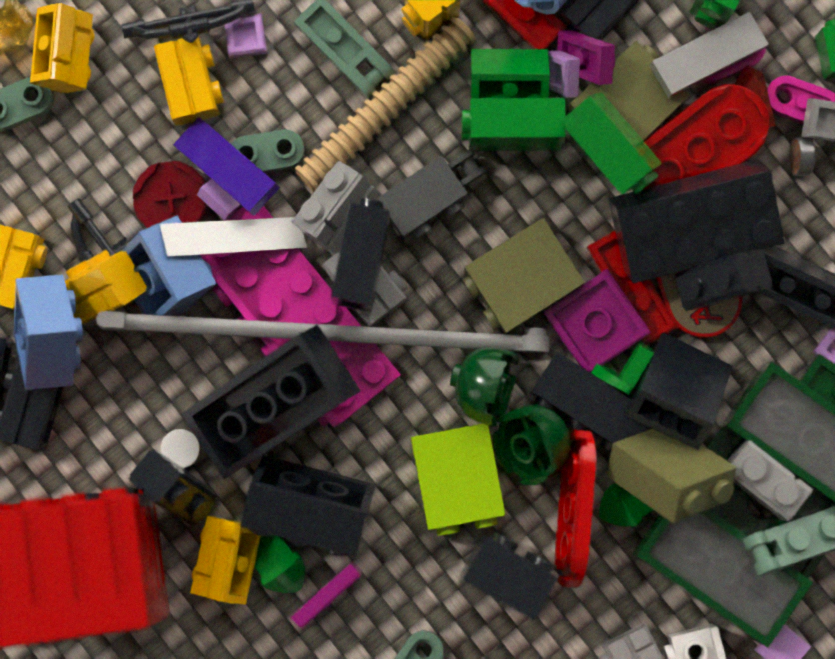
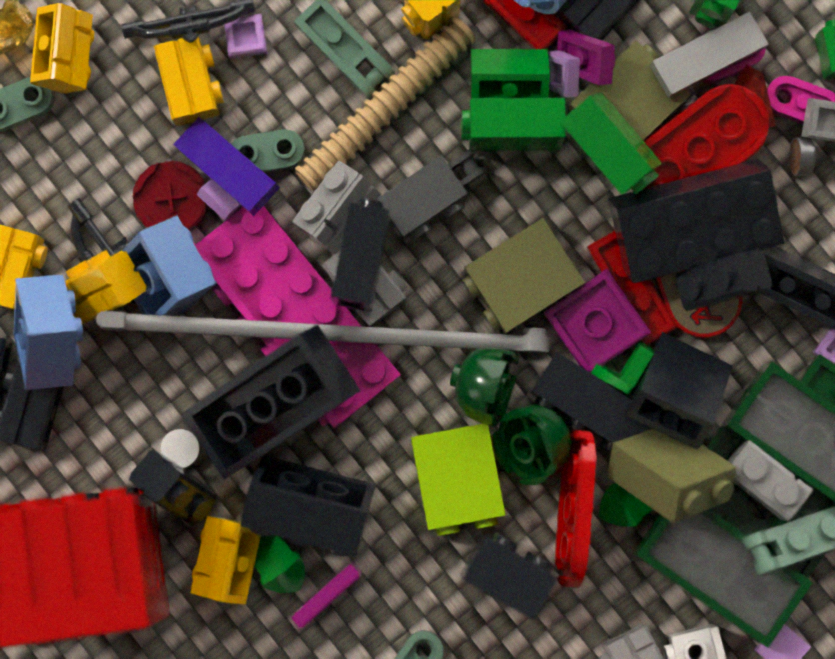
(231, 236): white sticker -> none

